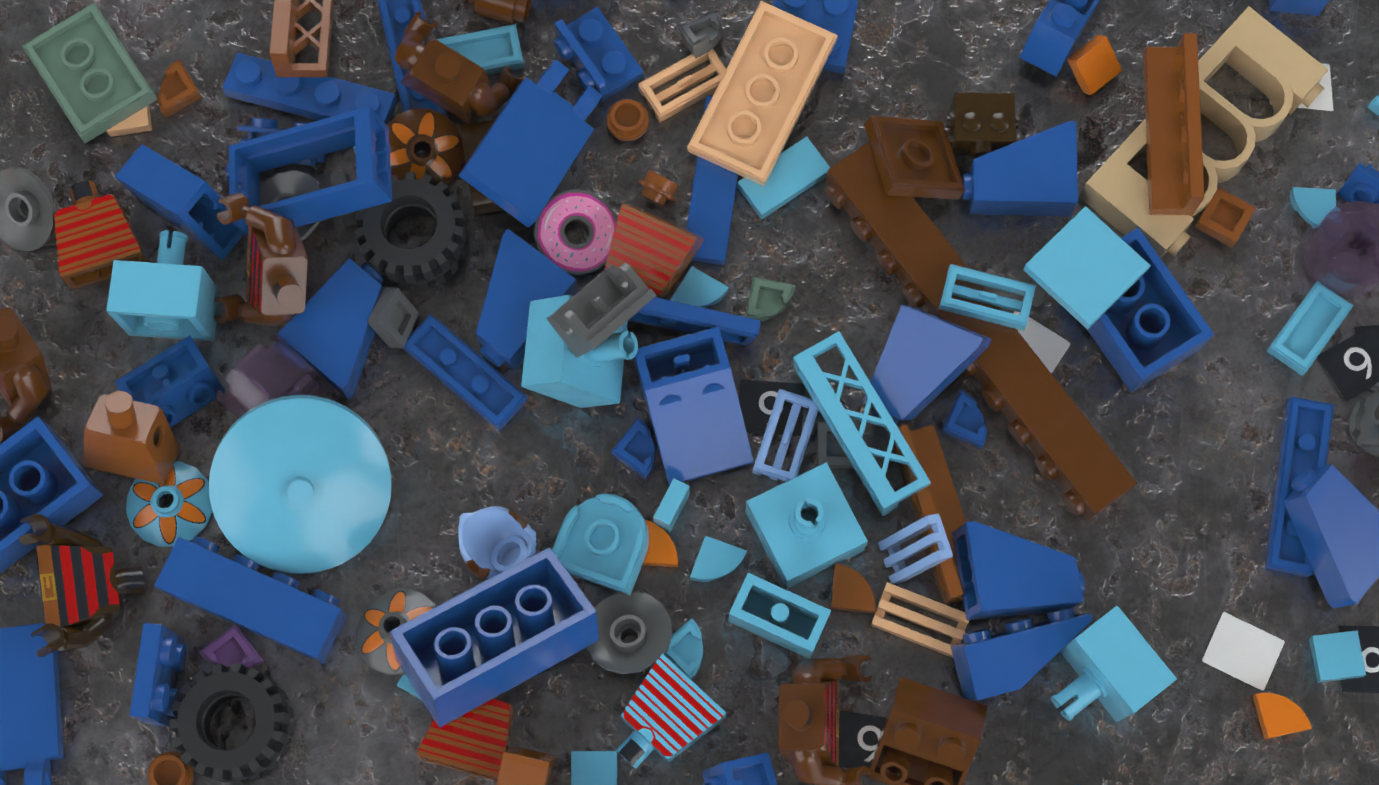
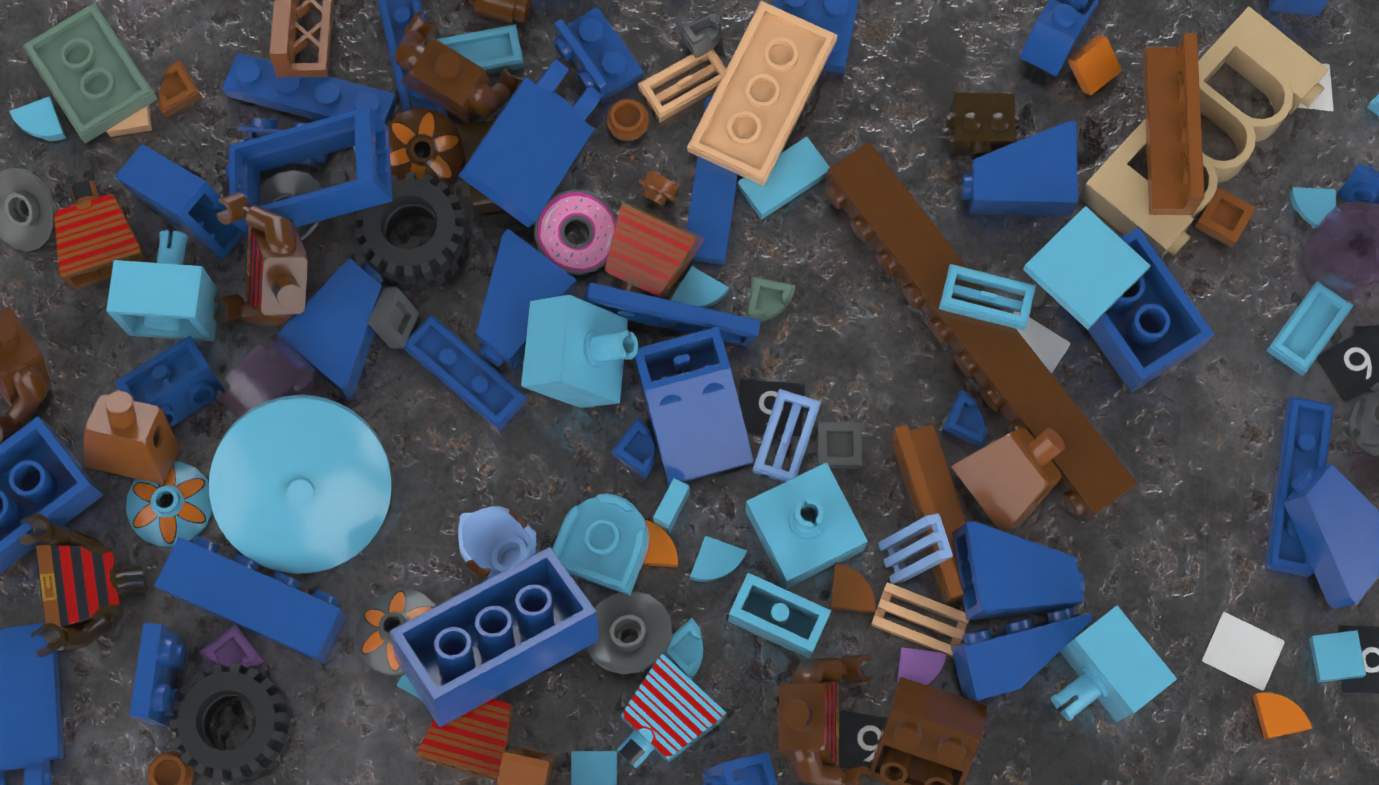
(40, 120): none -> medium azure tile
(600, 308): dark grey hinge -> none
(845, 431): medium azure fence -> none
(914, 157): reddish brown tile -> none
(919, 665): none -> medium lavender tile
(922, 361): slope -> none
(1012, 475): none -> dark orange torso

